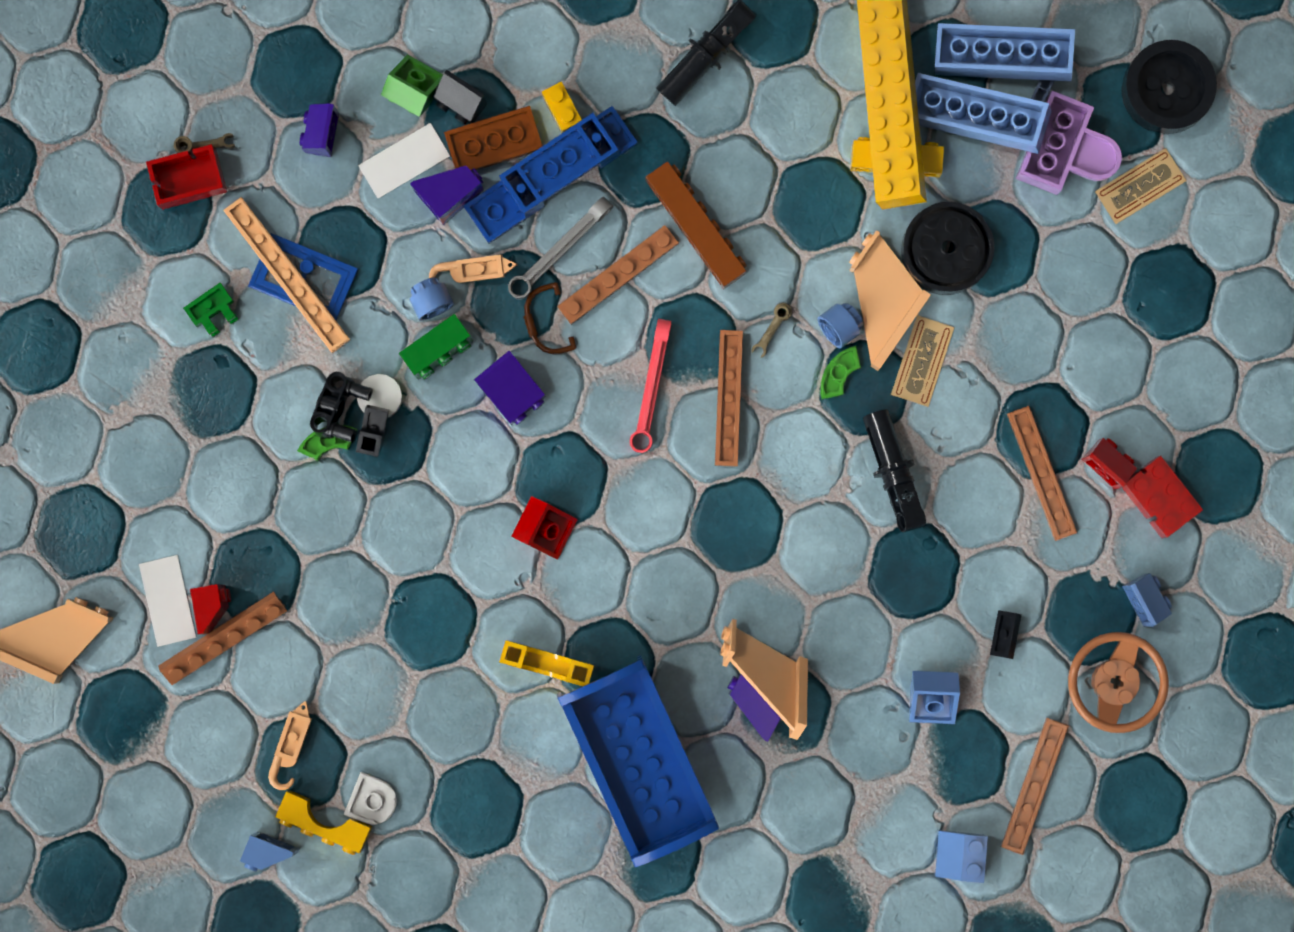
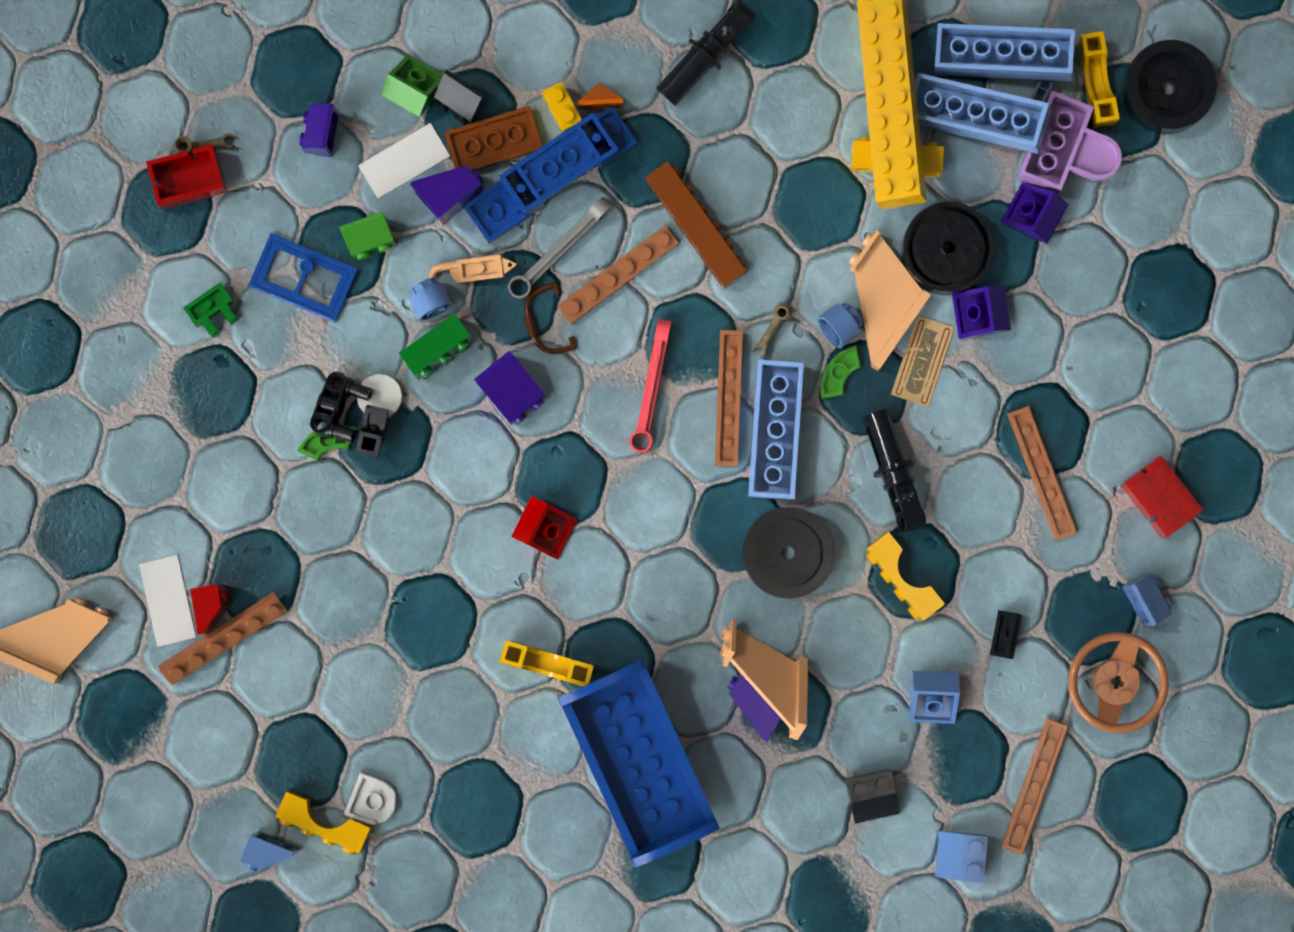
(286, 275): light nougat tile -> none
(290, 744): light nougat plate -> none
(368, 236): none -> bright green slope
(600, 98): none -> orange slope
(775, 430): none -> light blue brick
(811, 546): none -> black brick
(872, 795): none -> black slope
(885, 554): none -> yellow arch
(981, 312): none -> dark purple slope
(1035, 212): none -> dark purple slope
(1094, 69): none -> yellow arch
(1110, 463): red slope -> none
(1140, 186): sticker -> none

